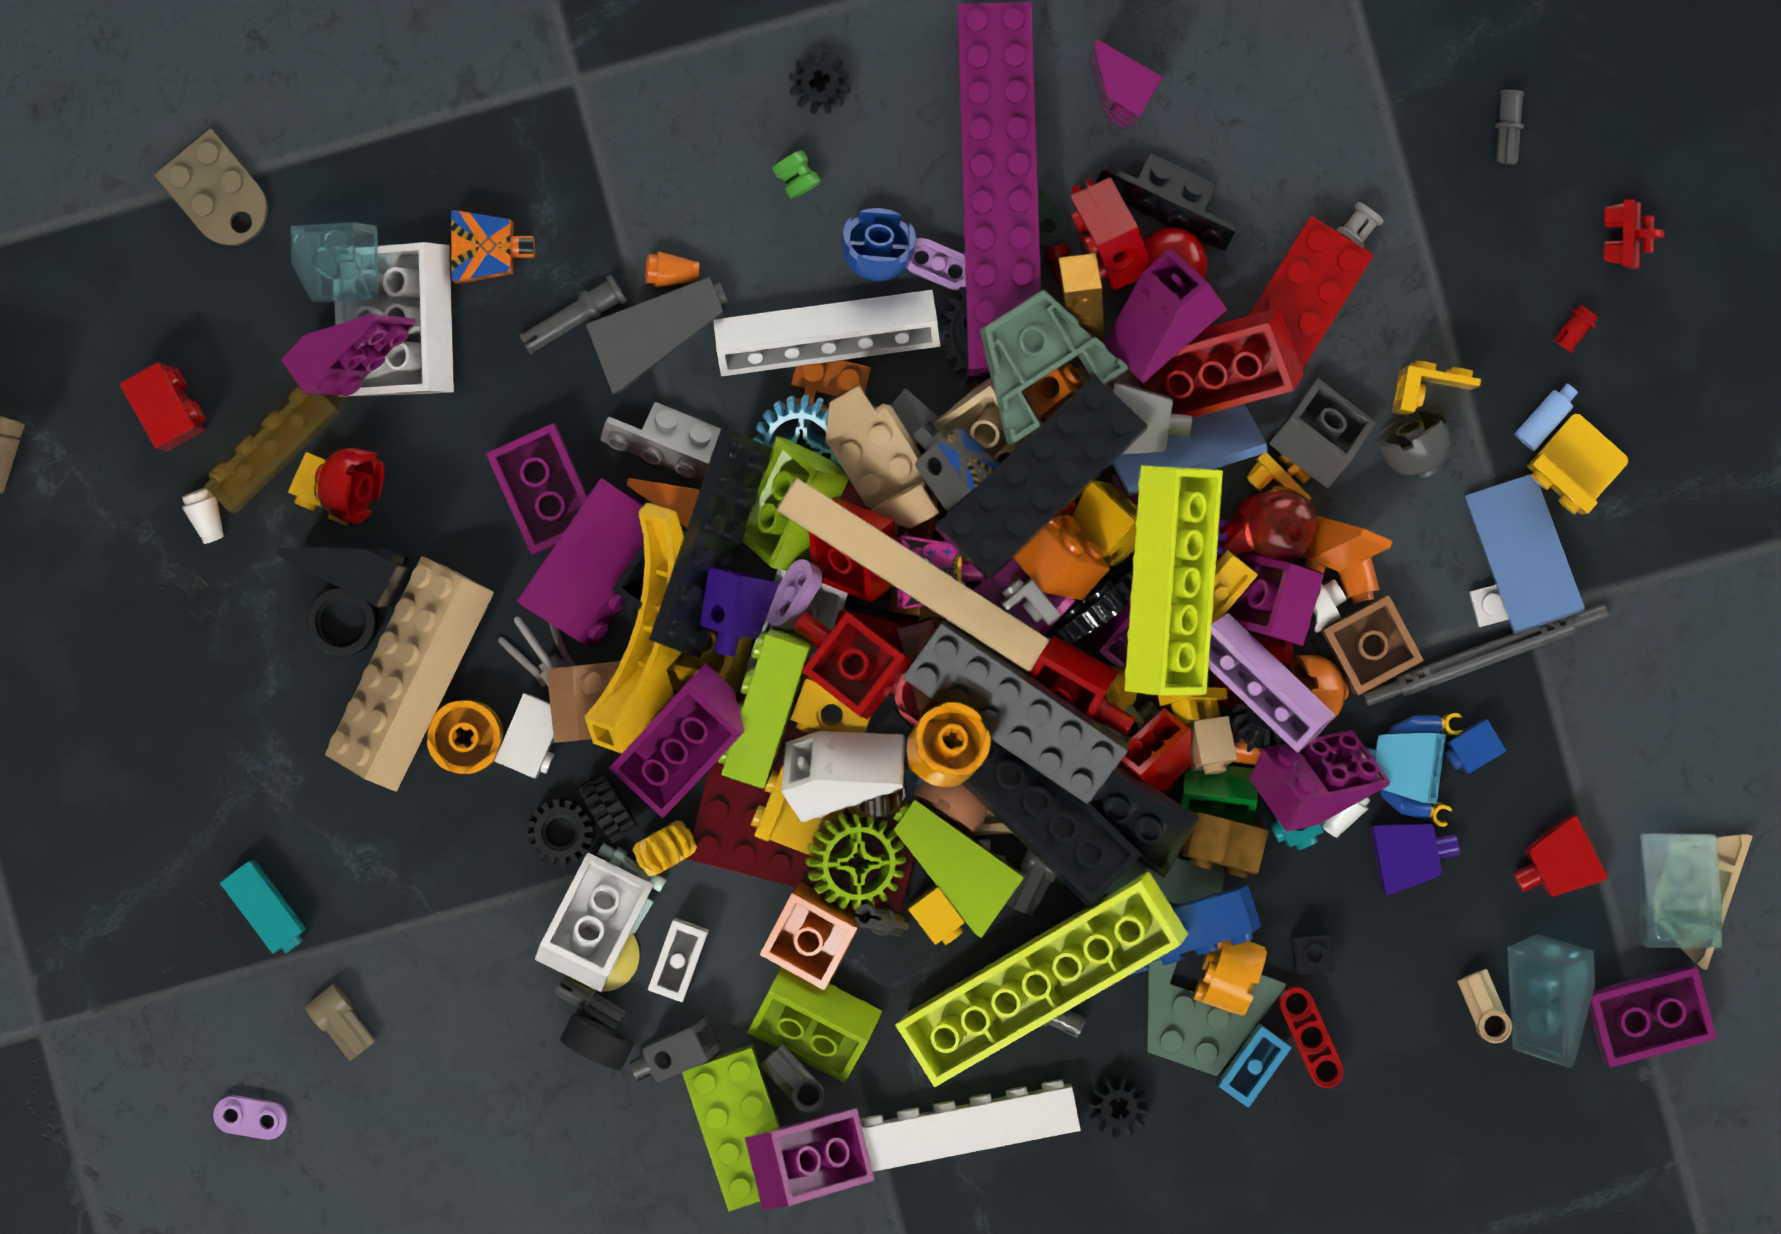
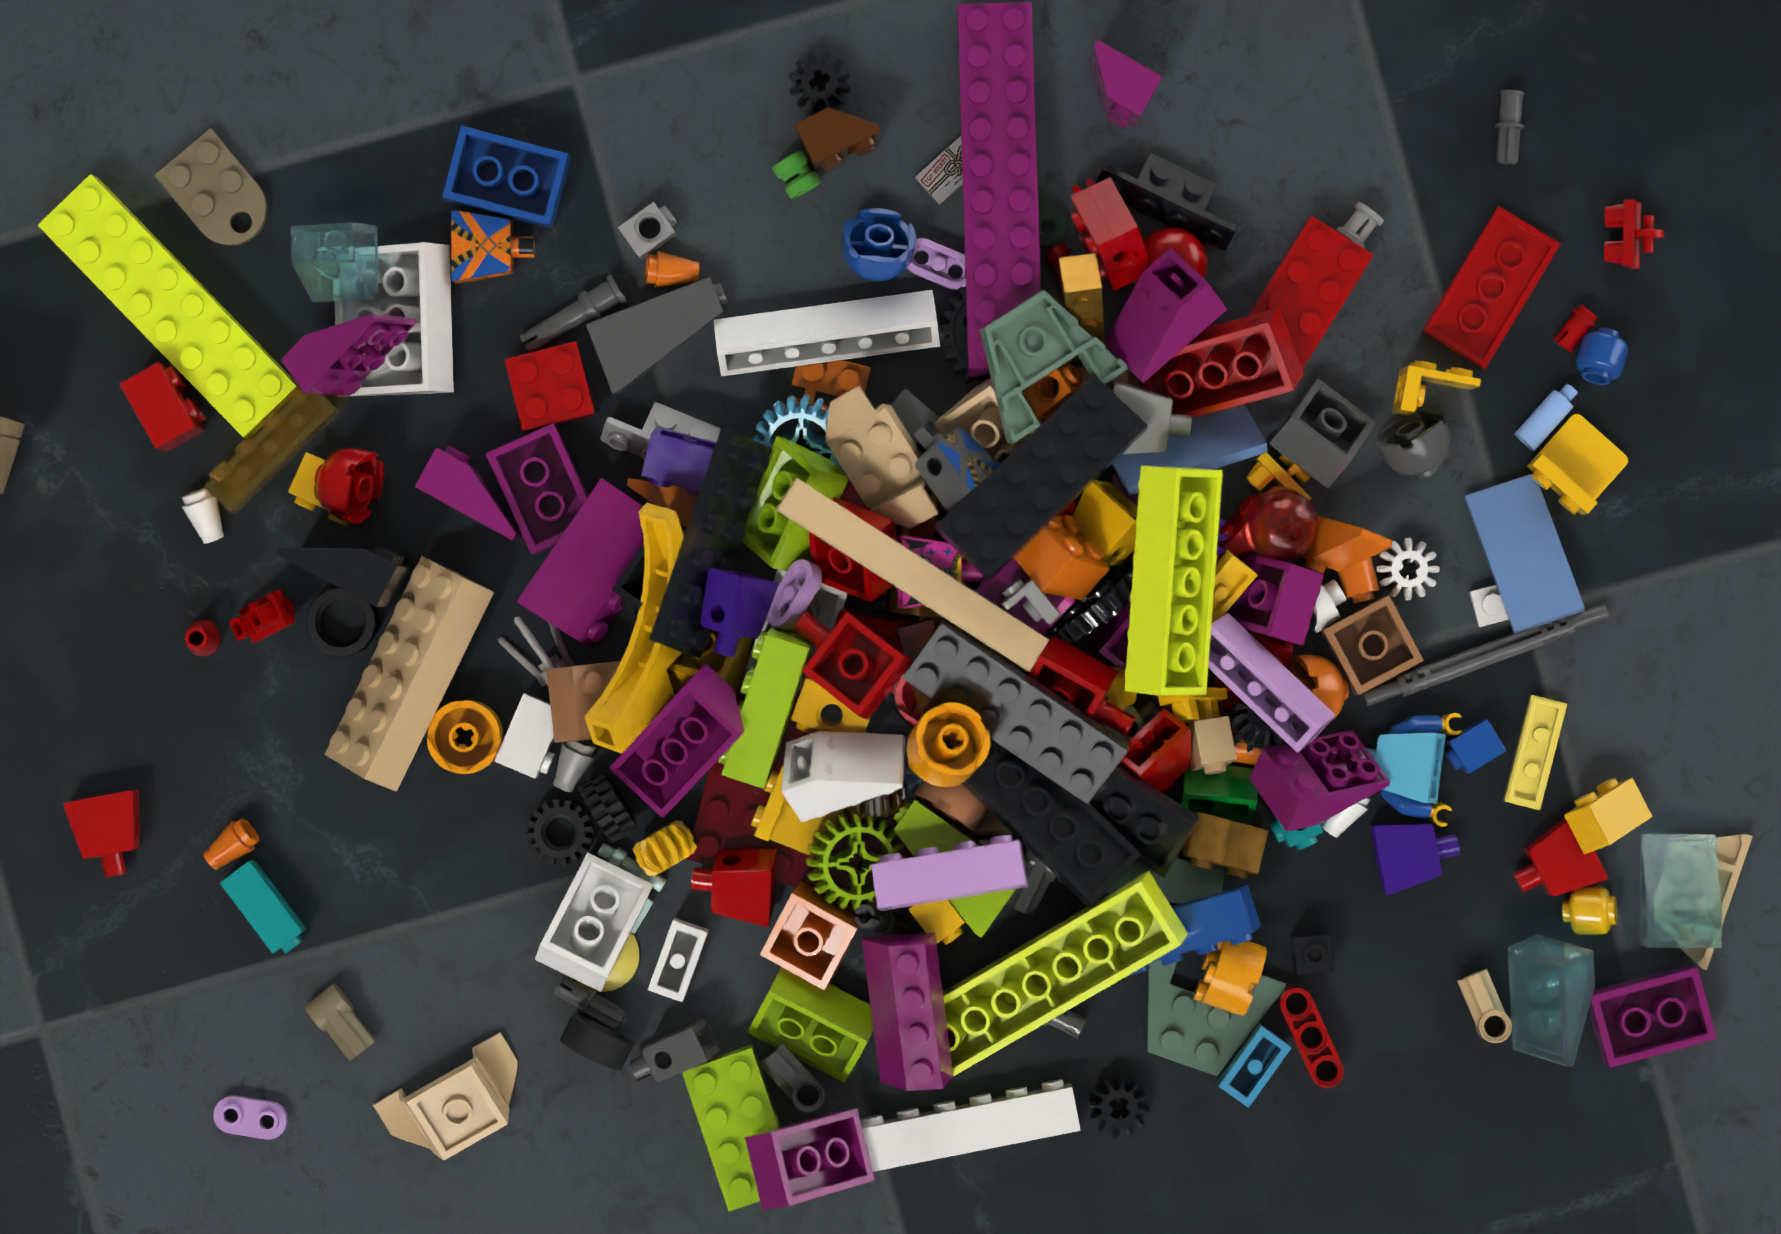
(106, 827): none -> red torso
(169, 306): none -> neon yellow brick
(211, 637): none -> red cone
(231, 844): none -> orange cone
(263, 617): none -> red hips
(458, 1105): none -> tan piece
(462, 487): none -> magenta slope
(506, 177): none -> blue brick
(550, 386): none -> red brick
(573, 762): none -> light grey cone
(644, 246): none -> light grey brick
(677, 459): none -> dark purple brick
(741, 884): none -> red torso
(834, 135): none -> reddish brown slope
(908, 1011): none -> magenta slope
(943, 174): none -> light grey tile
(949, 874): none -> lavender brick
(1419, 573): none -> white gear
(1491, 287): none -> red tile
(1535, 752): none -> light yellow tile
(1590, 911): none -> yellow head
(1601, 356): none -> blue head
(1608, 814): none -> yellow brick

